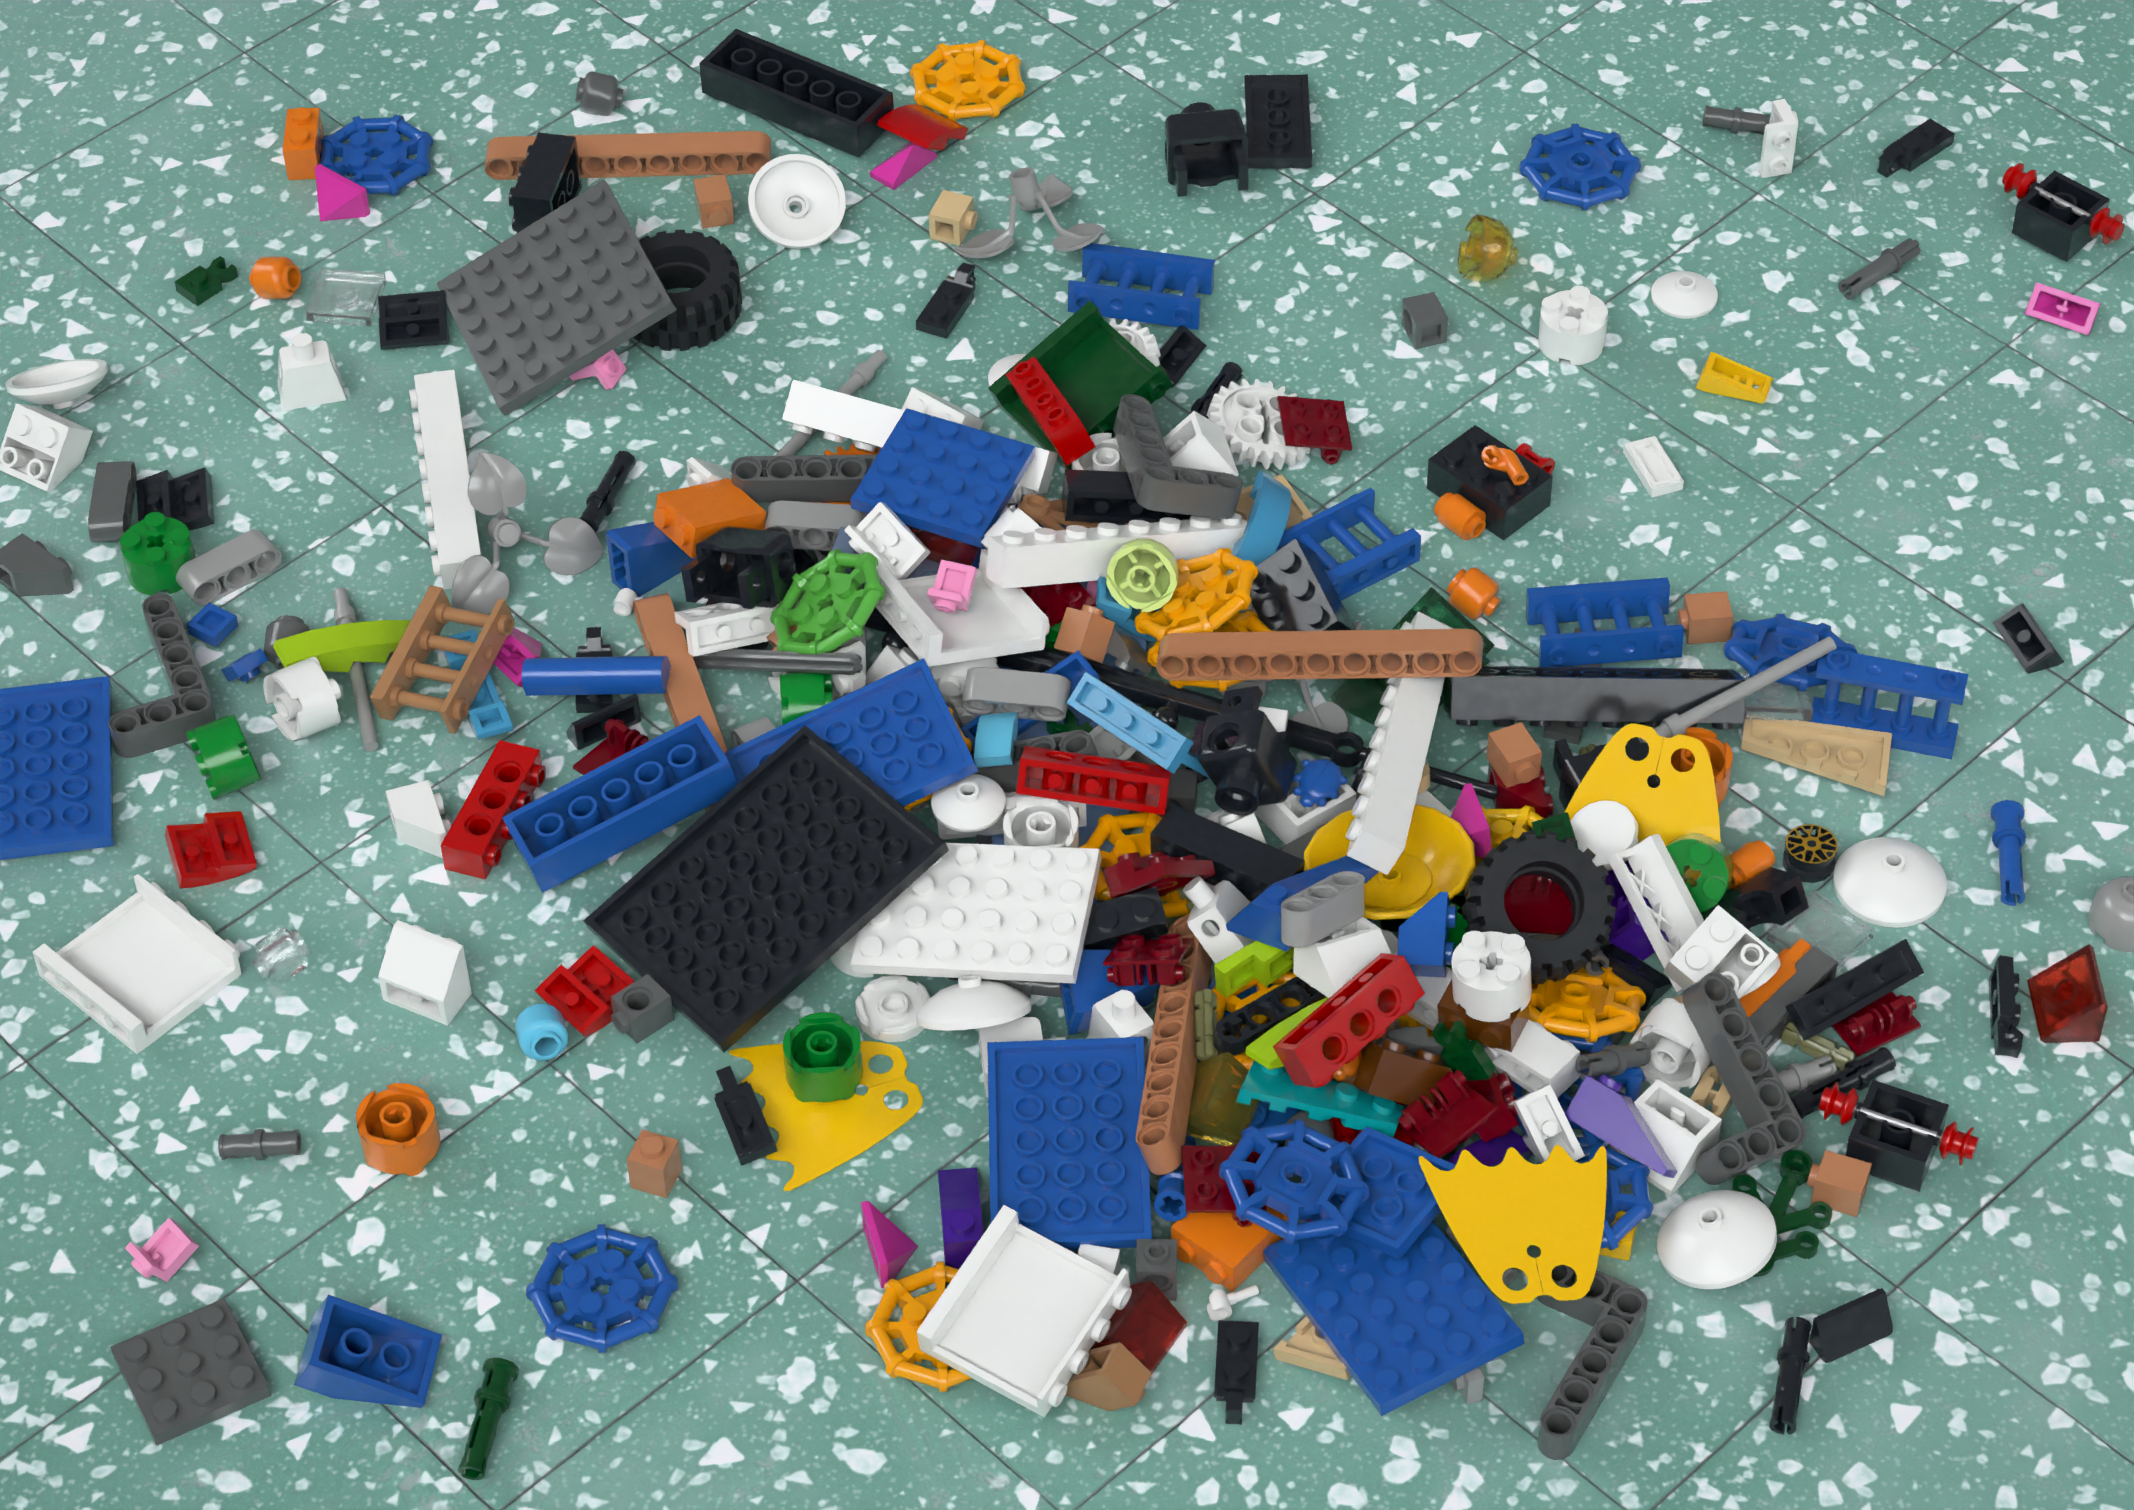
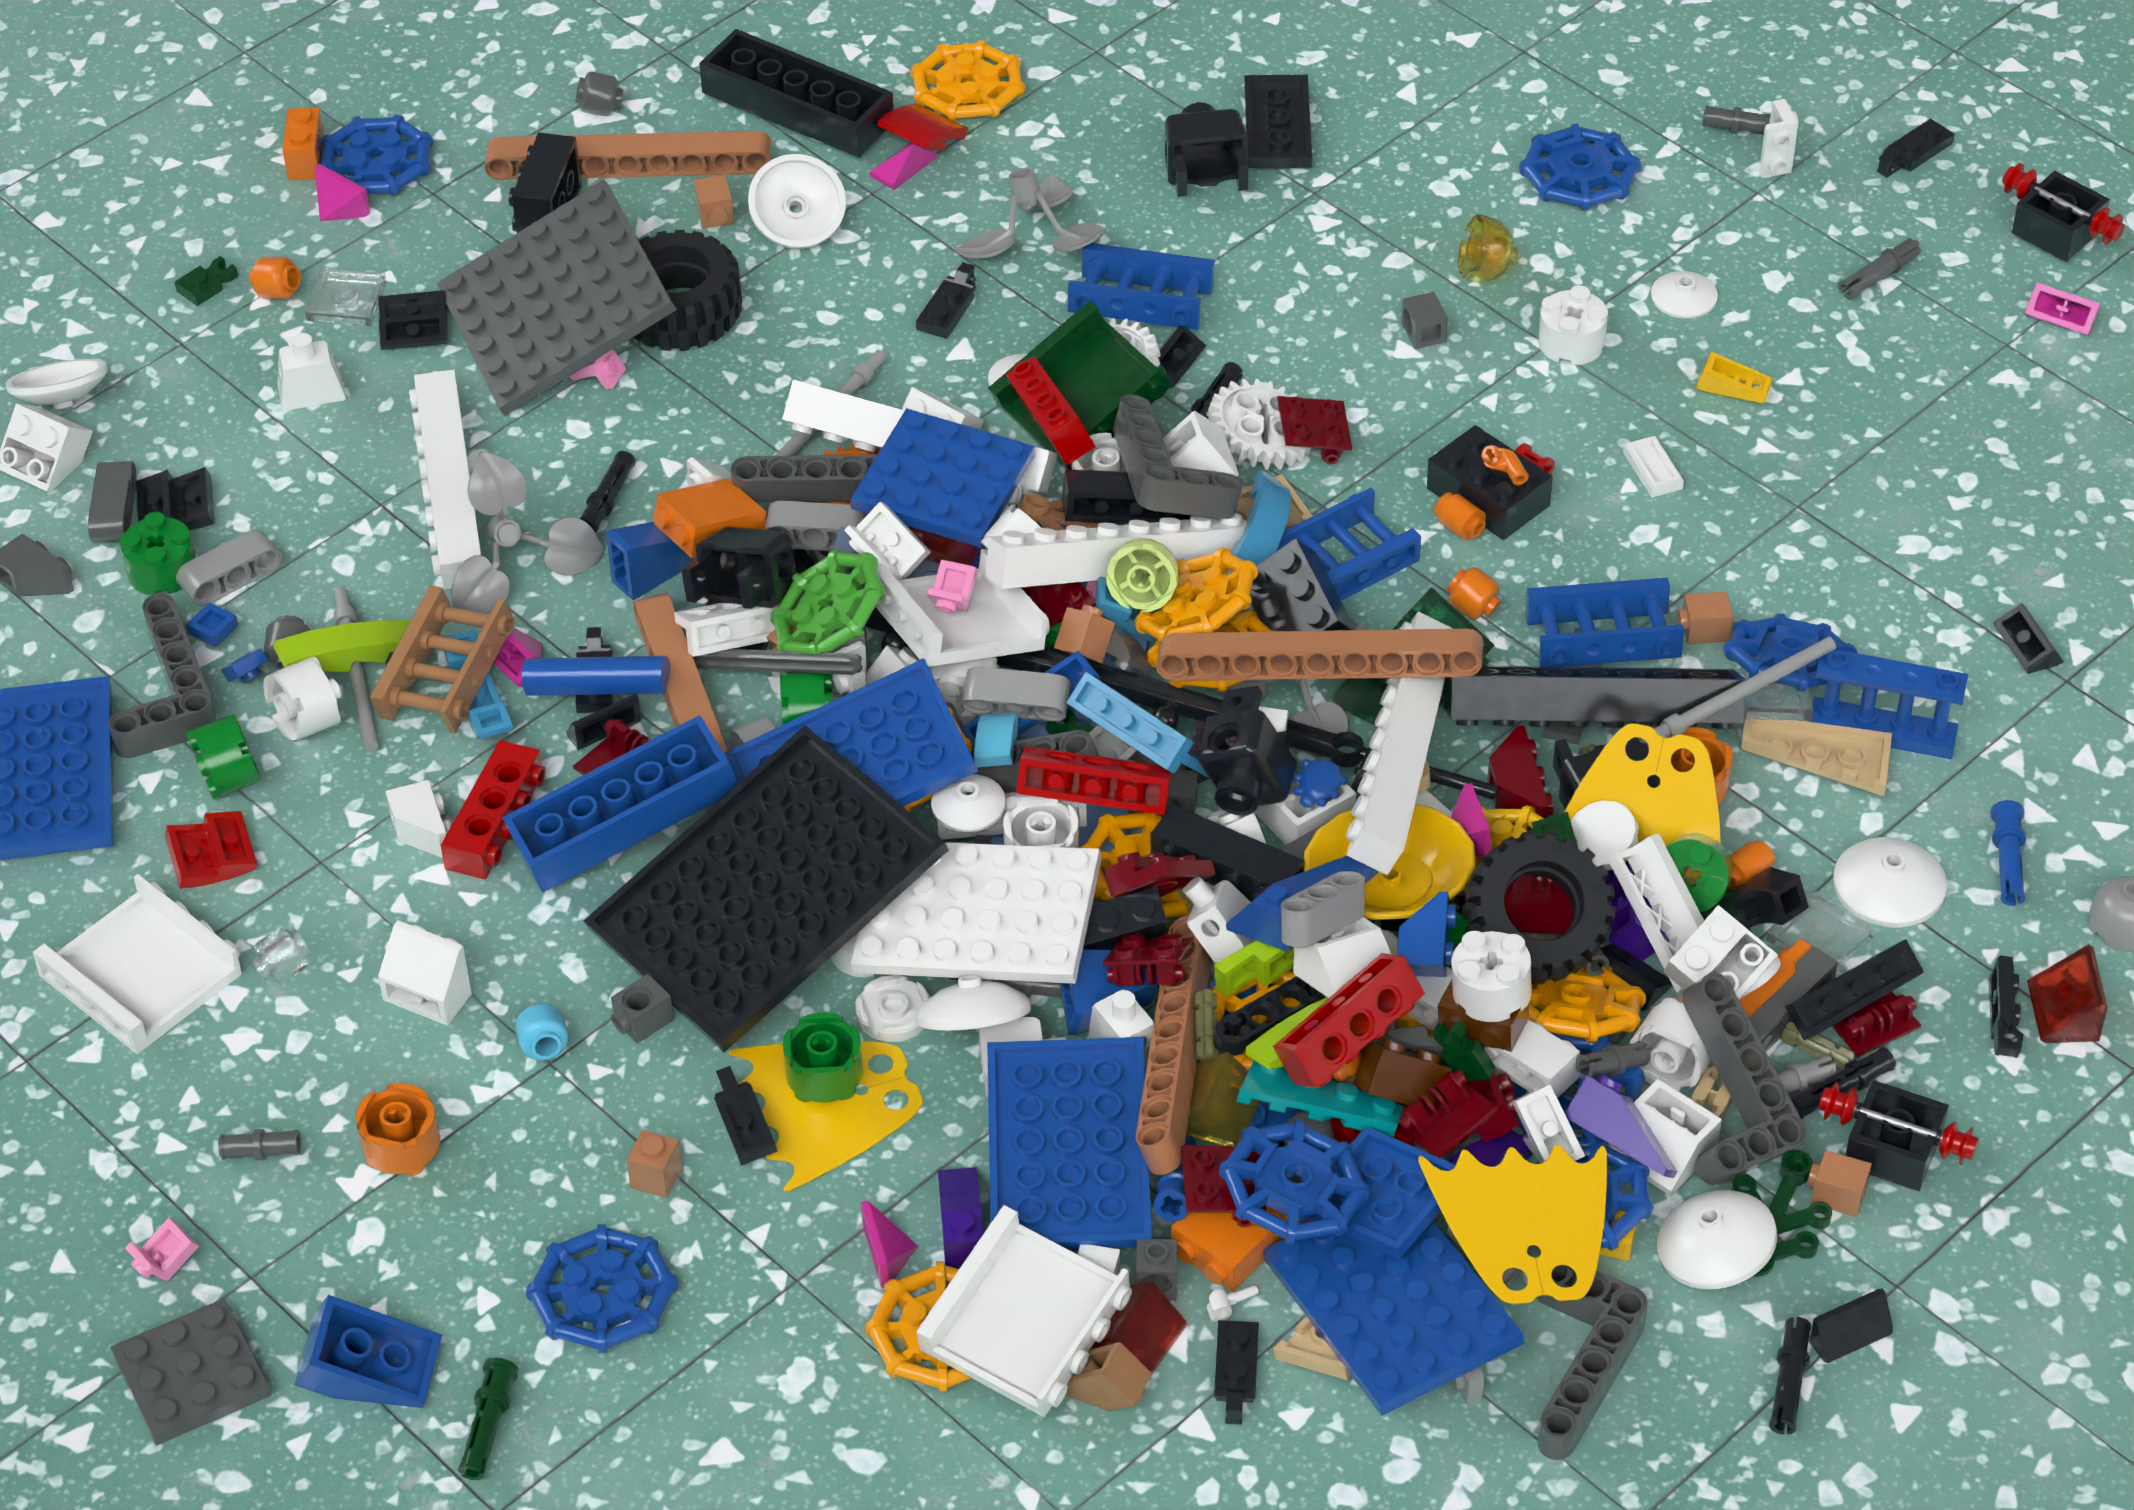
(585, 990): red slope -> none
(624, 601): white hand -> none
(952, 217): tan brick -> none
(1514, 755): nougat brick -> none
(1810, 854): black wheel -> none

